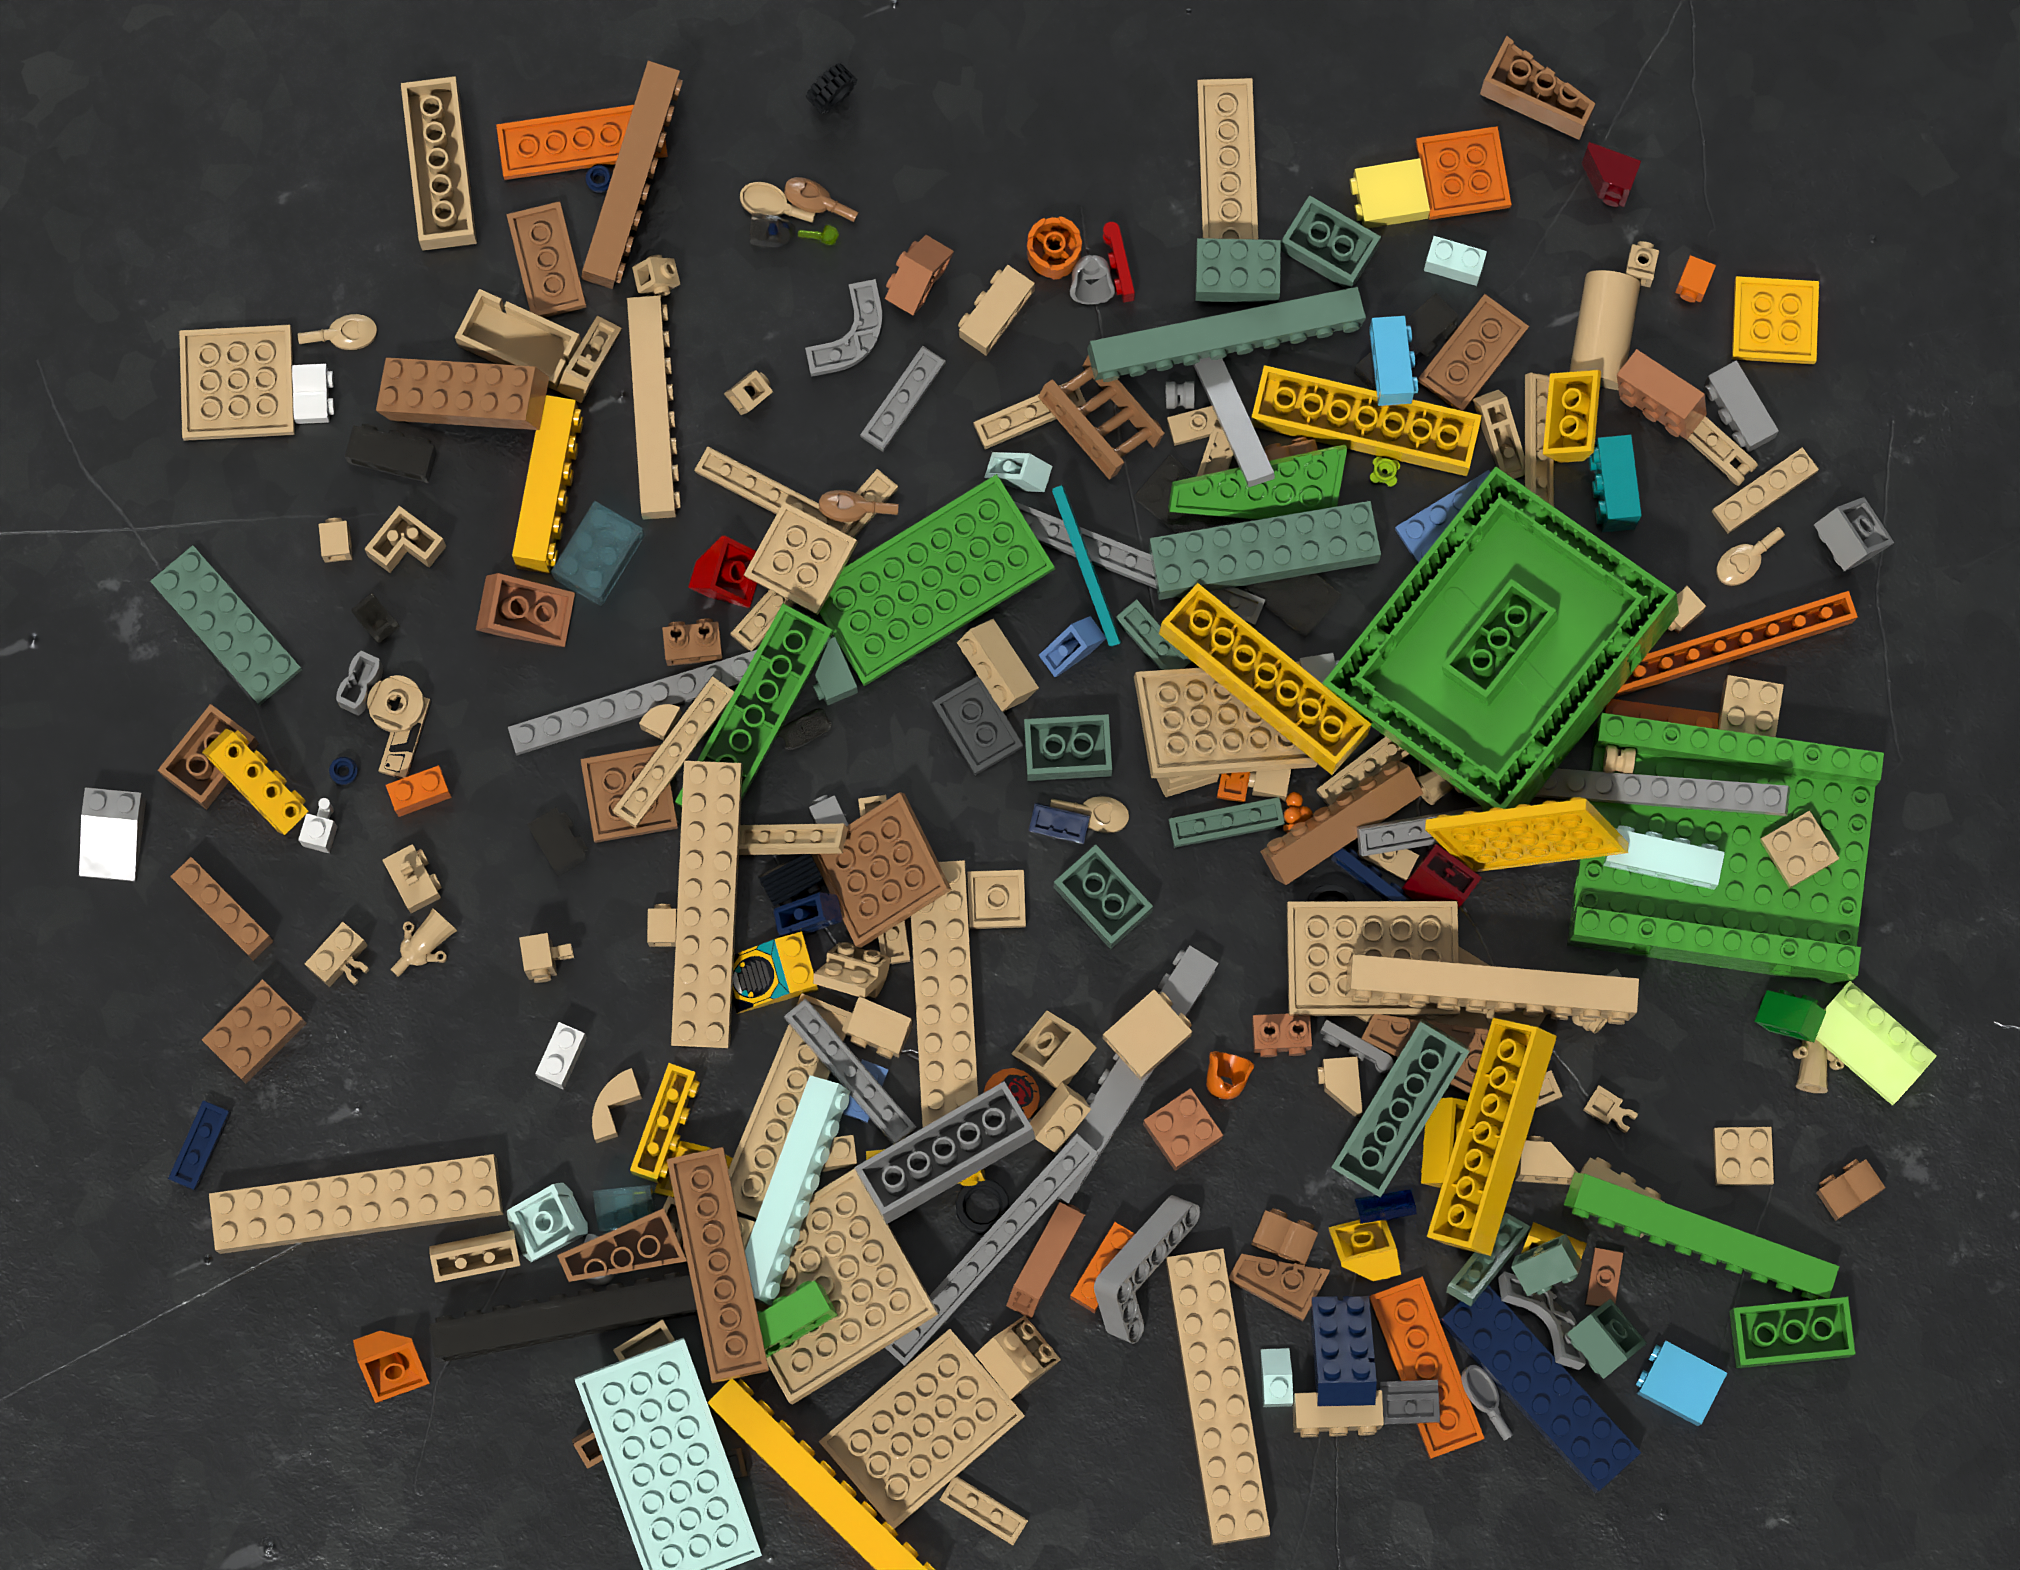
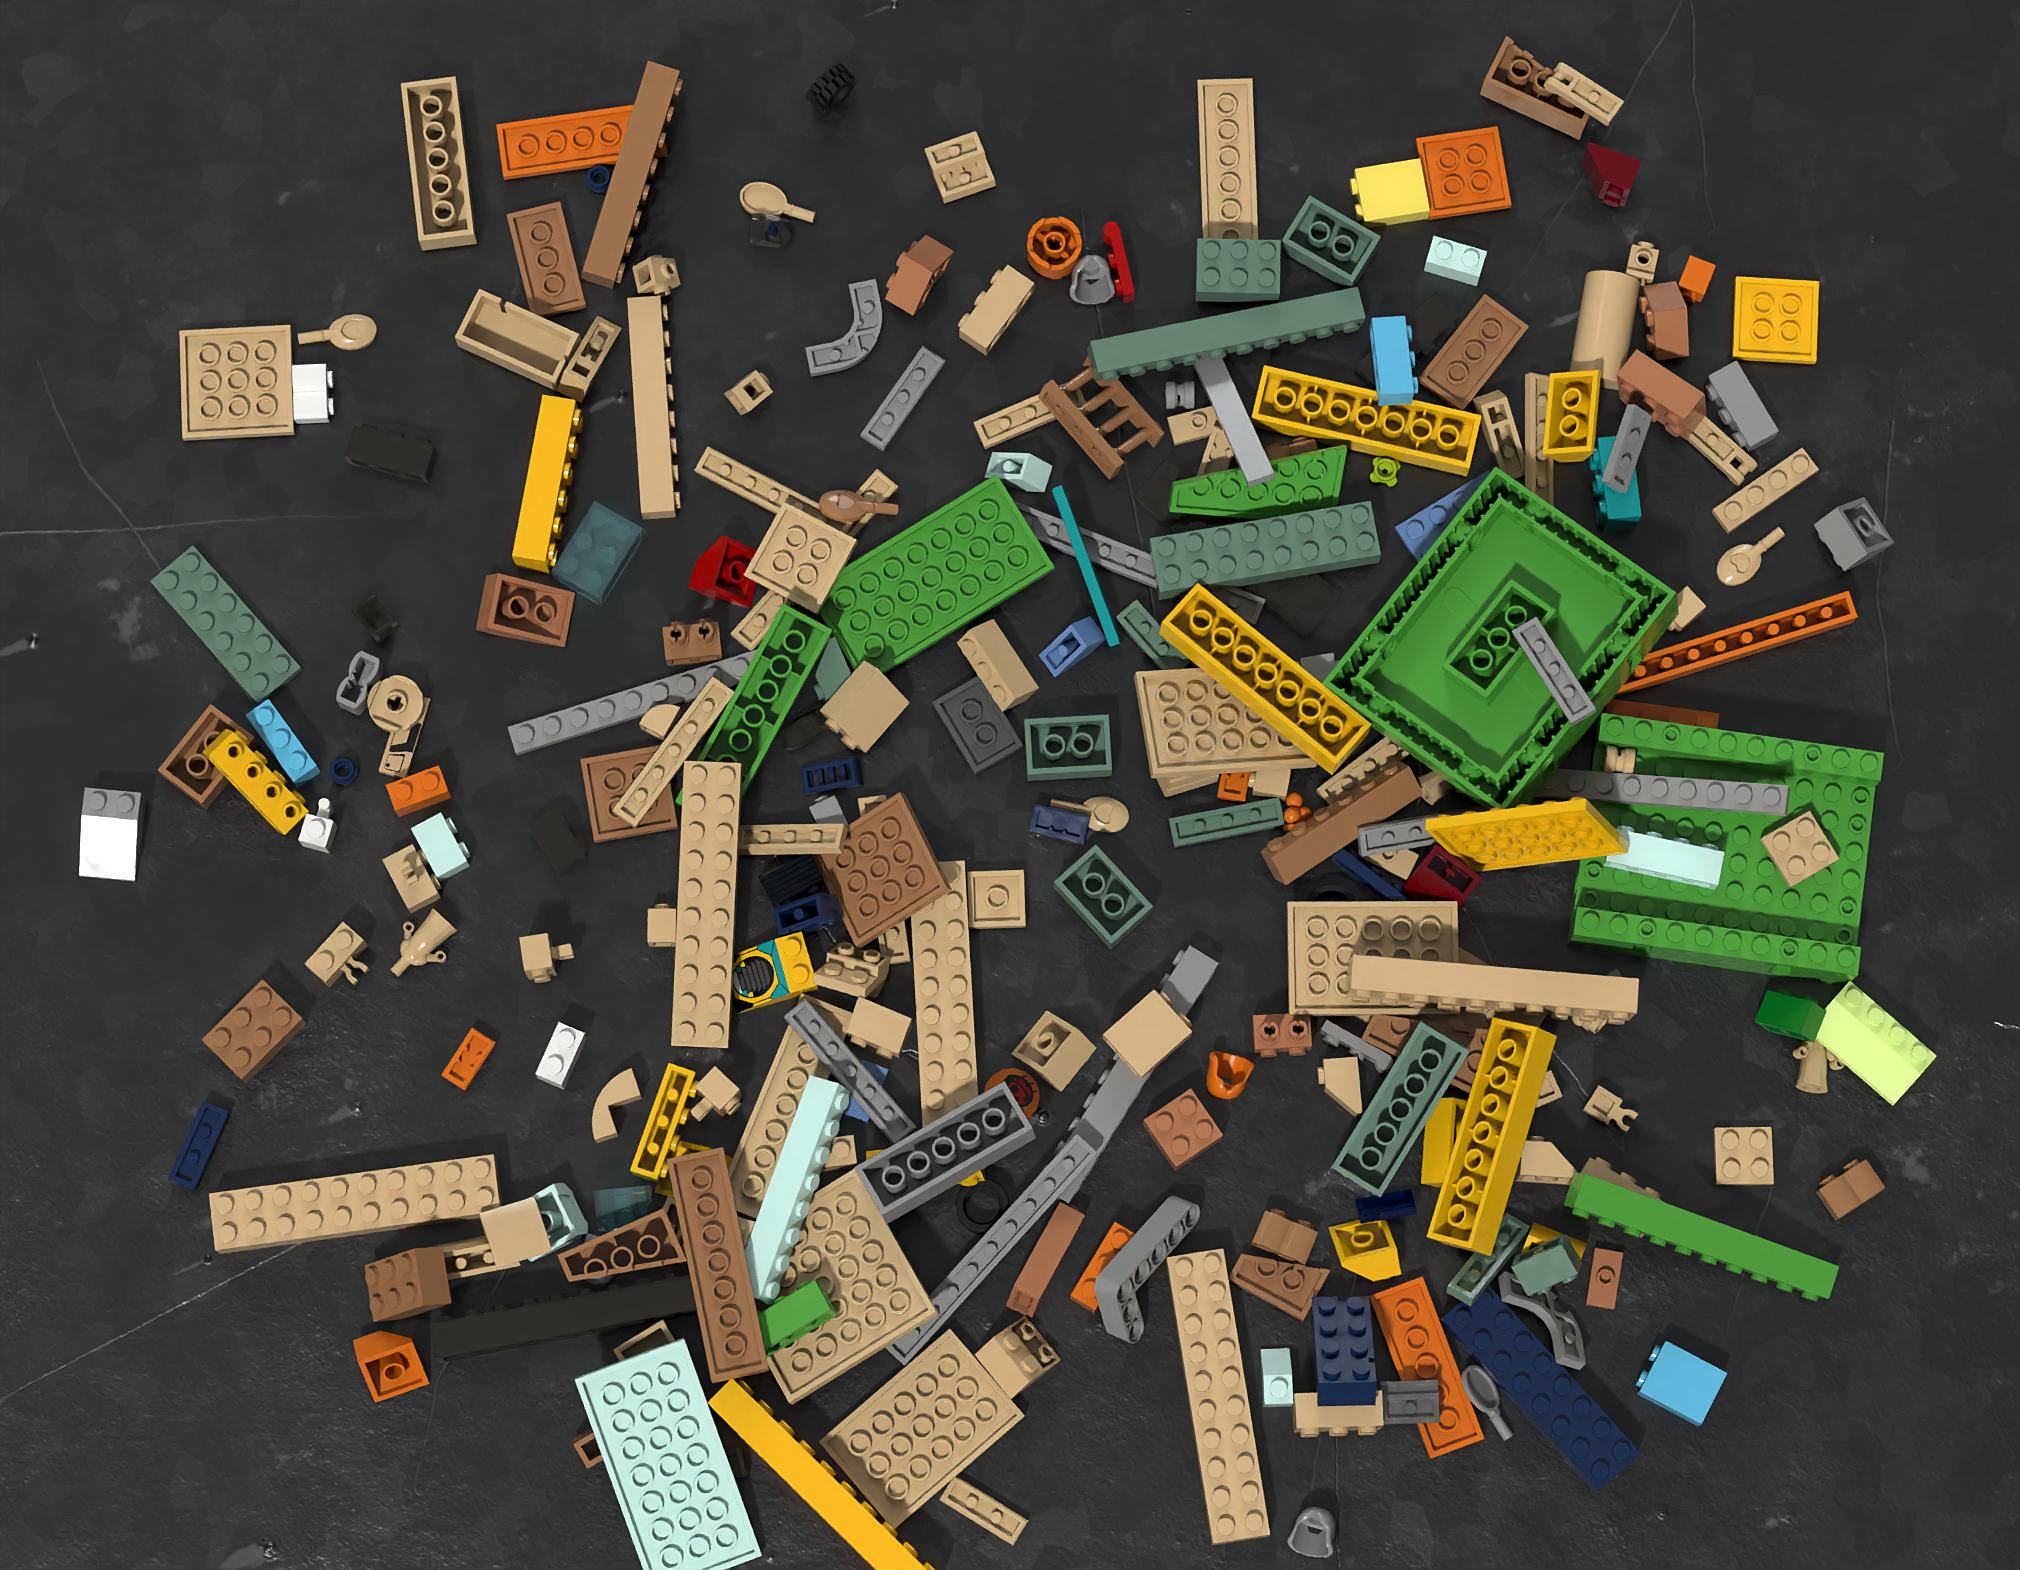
(221, 908): medium nougat brick -> none
(283, 743): none -> medium azure brick
(335, 540): tan brick -> none
(401, 535): tan brick -> none
(407, 1284): none -> medium nougat brick
(440, 846): none -> light aqua brick
(462, 393): medium nougat brick -> none
(468, 1059): none -> orange plate
(515, 1232): none -> tan slope
(718, 1094): none -> tan brick
(814, 198): medium nougat piece -> none
(827, 236): clear neon green hand -> none
(855, 769): none -> dark blue slope
(863, 707): none -> tan brick
(960, 167): none -> tan slope
(1059, 1117): tan brick -> none
(1309, 1543): none -> light grey hair
(1554, 671): none -> light grey plate
(1584, 93): none -> tan plate
(1606, 1338): sand green brick -> none
(1626, 448): none -> light grey plate
(1667, 320): none -> nougat brick
(1750, 706): tan brick -> none
(1792, 1332): bright green brick -> none

